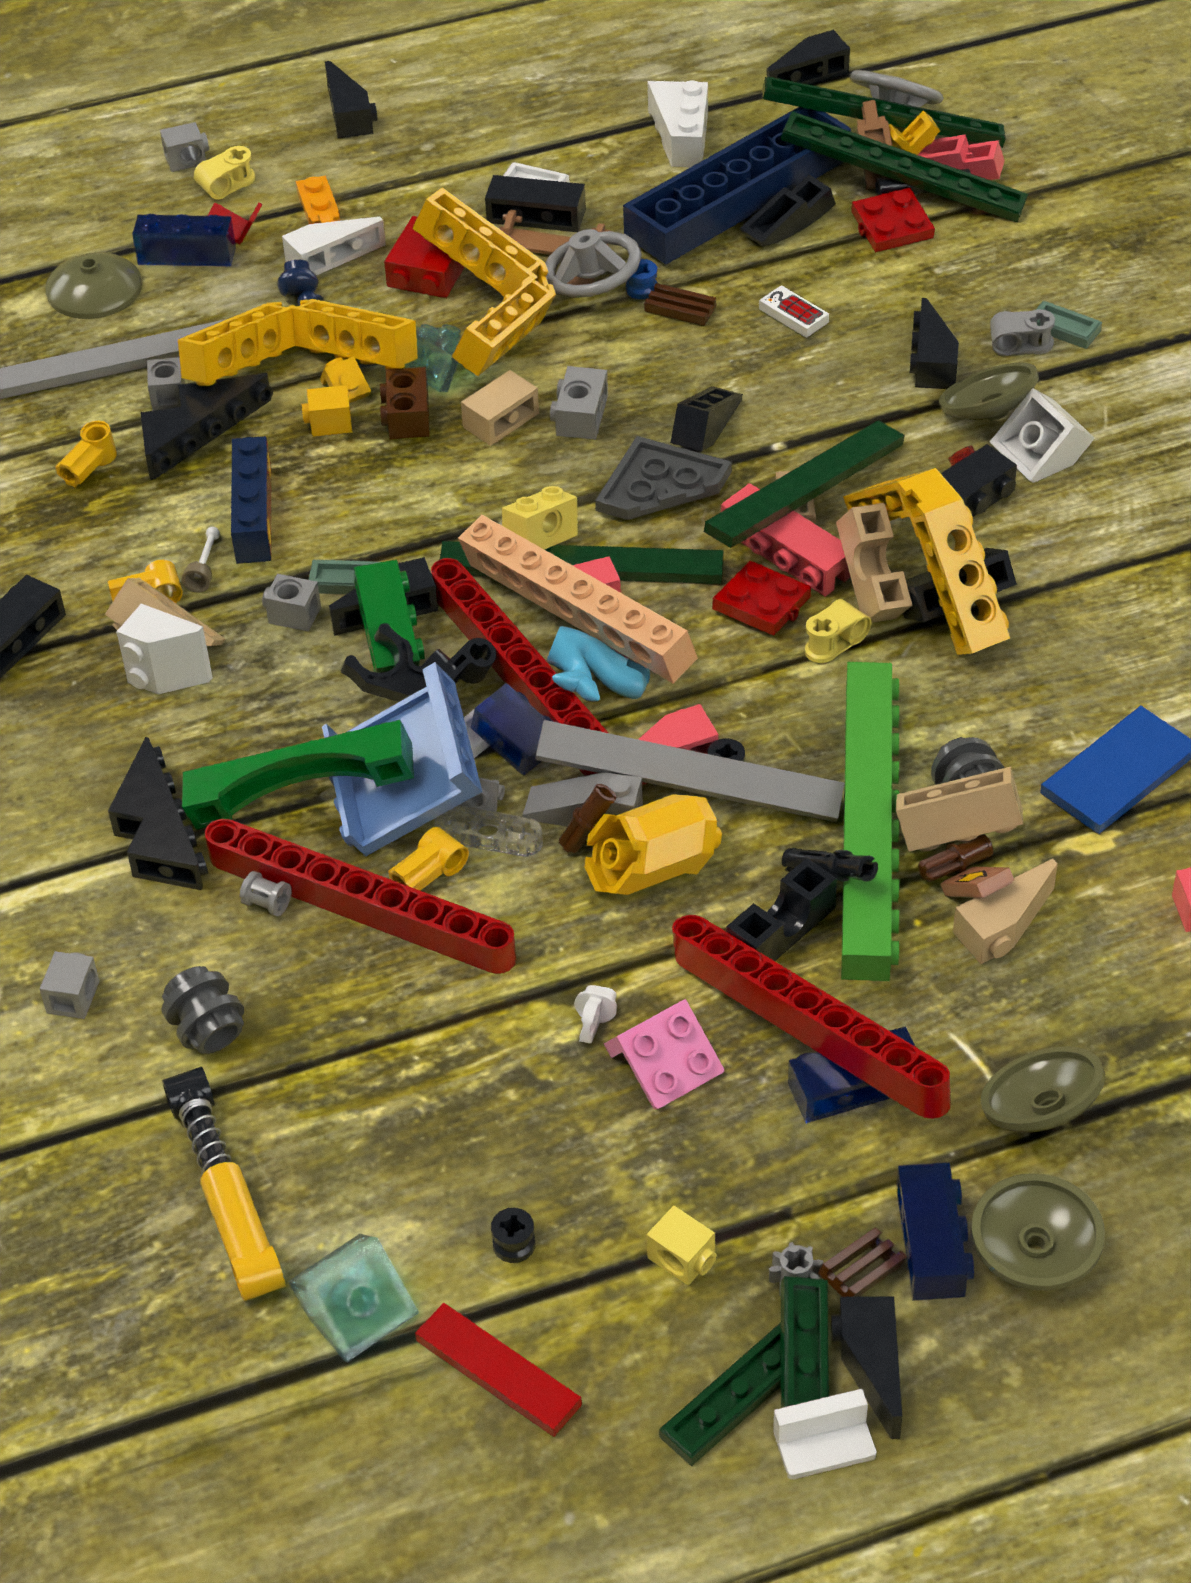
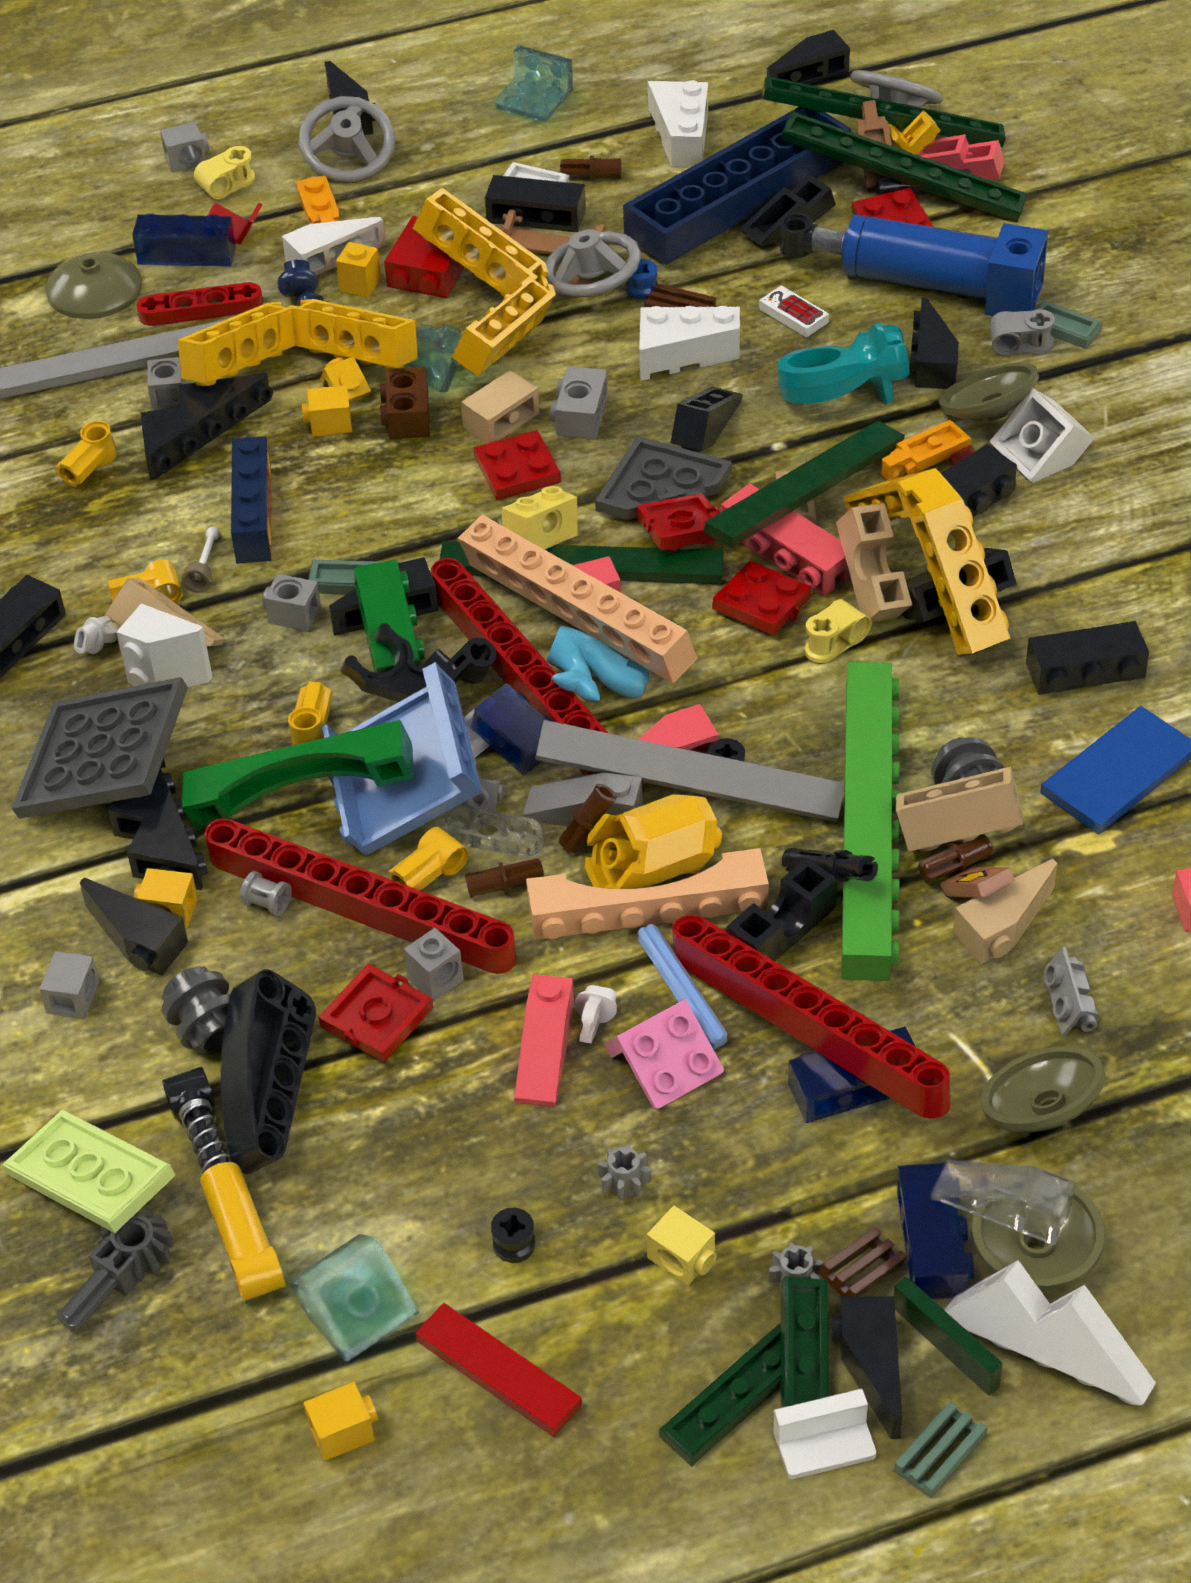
(89, 1170): none -> yellowish green tile
(94, 634): none -> white piece
(100, 748): none -> dark grey plate
(119, 1265): none -> dark grey gear
(141, 931): none -> black slope
(164, 309): none -> red beam
(169, 891): none -> yellow brick
(263, 1066): none -> black beam
(310, 713): none -> yellow piece
(341, 1420): none -> yellow brick
(346, 138): none -> light grey piece
(358, 269): none -> yellow brick
(376, 1012): none -> red plate
(433, 964): none -> light grey brick
(503, 877): none -> reddish brown axle
(517, 465): none -> red plate
(538, 86): none -> clear light blue bracket
(544, 1039): none -> coral slope
(570, 908): none -> light nougat arch
(592, 167): none -> reddish brown axle
(624, 1172): none -> light grey gear
(677, 521): none -> red plate
(681, 983): none -> light blue axle
(686, 337): none -> white wedge
(833, 371): none -> teal animal
(916, 1449): none -> sand green tile
(924, 450): none -> light orange hinge
(947, 1335): none -> dark green tile
(1000, 269): none -> blue piece
(1008, 1195): none -> clear slope
(1059, 1335): none -> white slope
(1066, 983): none -> light grey hinge
(1087, 657): none -> black brick

